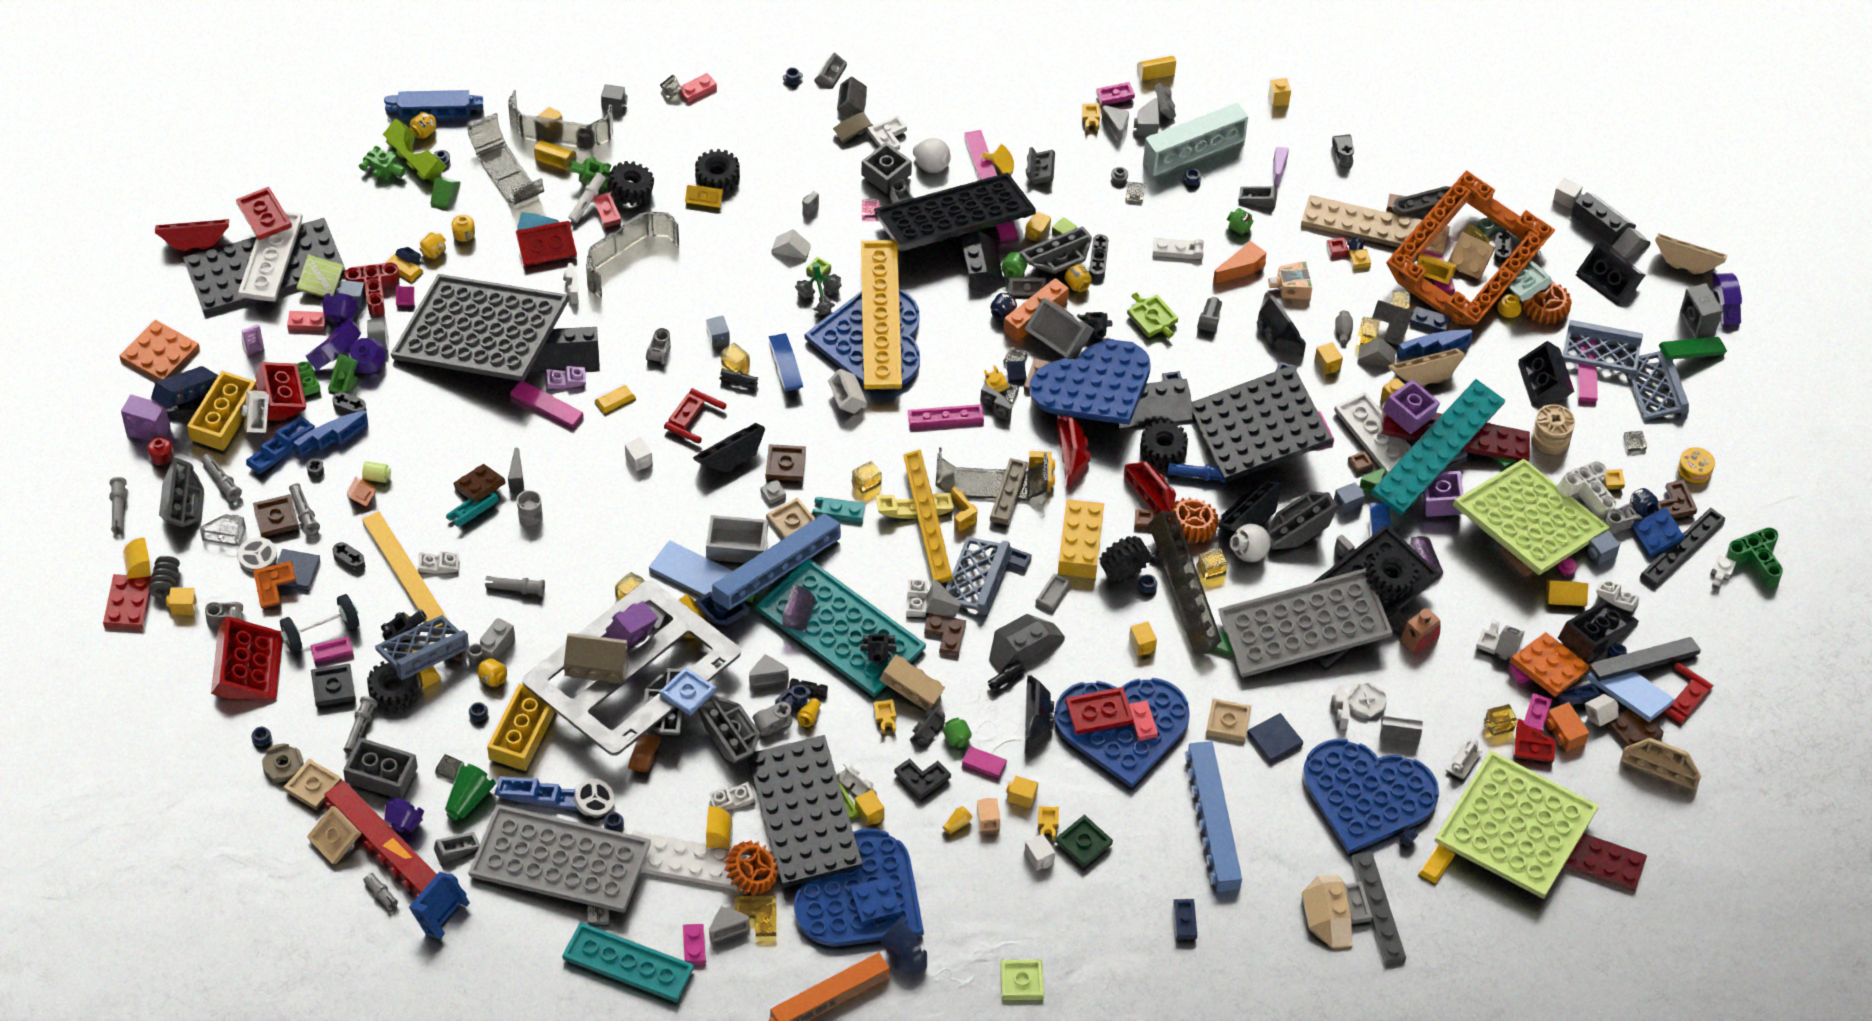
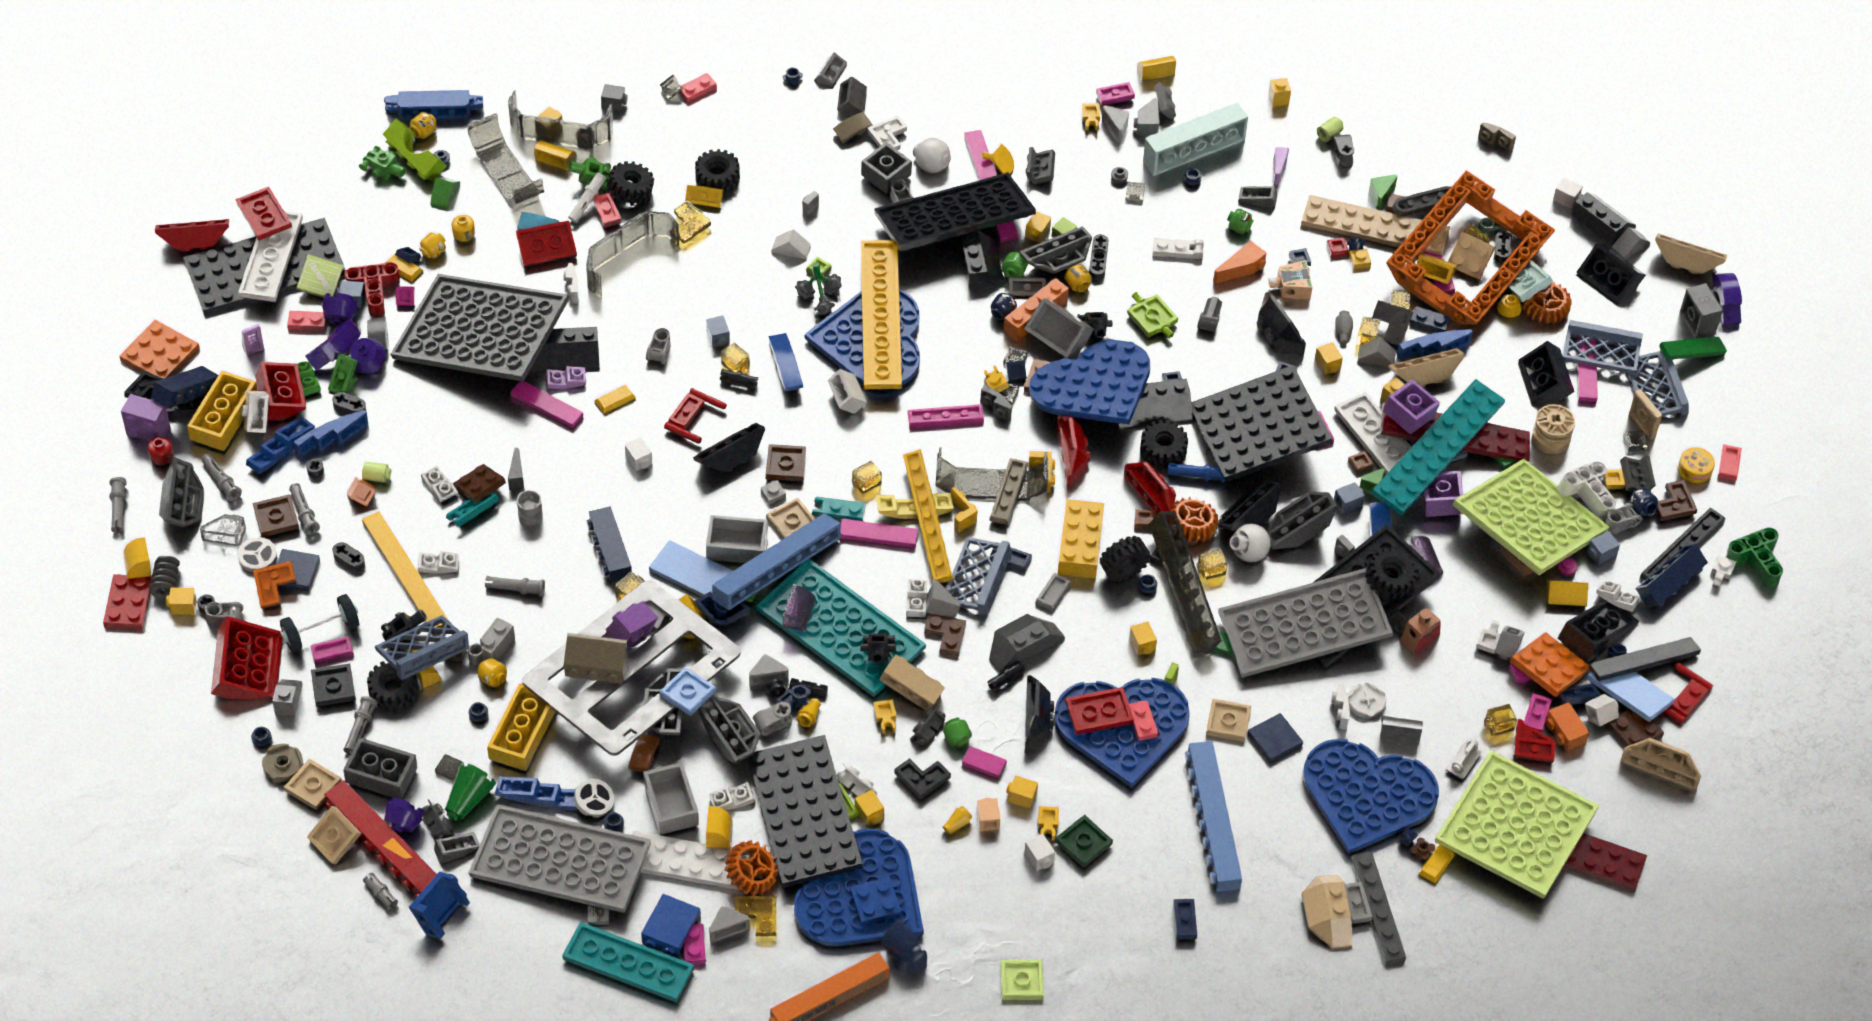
(142, 385): none -> black plate
(202, 599): none -> black bush
(286, 697): none -> flat silver slope
(439, 484): none -> white slope
(442, 825): none -> dark grey hinge
(609, 543): none -> brick
(670, 925): none -> blue panel
(671, 798): none -> light grey piece
(693, 221): none -> clear yellow plate
(775, 687): none -> black bush
(868, 207): clear pink tile -> none
(878, 533): none -> tile
(1172, 673): none -> lime tile
(1300, 255): none -> plate
(1330, 128): none -> yellowish green brick
(1381, 187): none -> bright green slope
(1422, 853): none -> reddish brown plate
(1493, 133): none -> dark tan slope
(1637, 473): none -> dark grey bracket
(1645, 414): none -> tan tile
(1658, 531): blue plate -> none
(1671, 576): none -> dark blue brick
(1729, 462): none -> coral tile

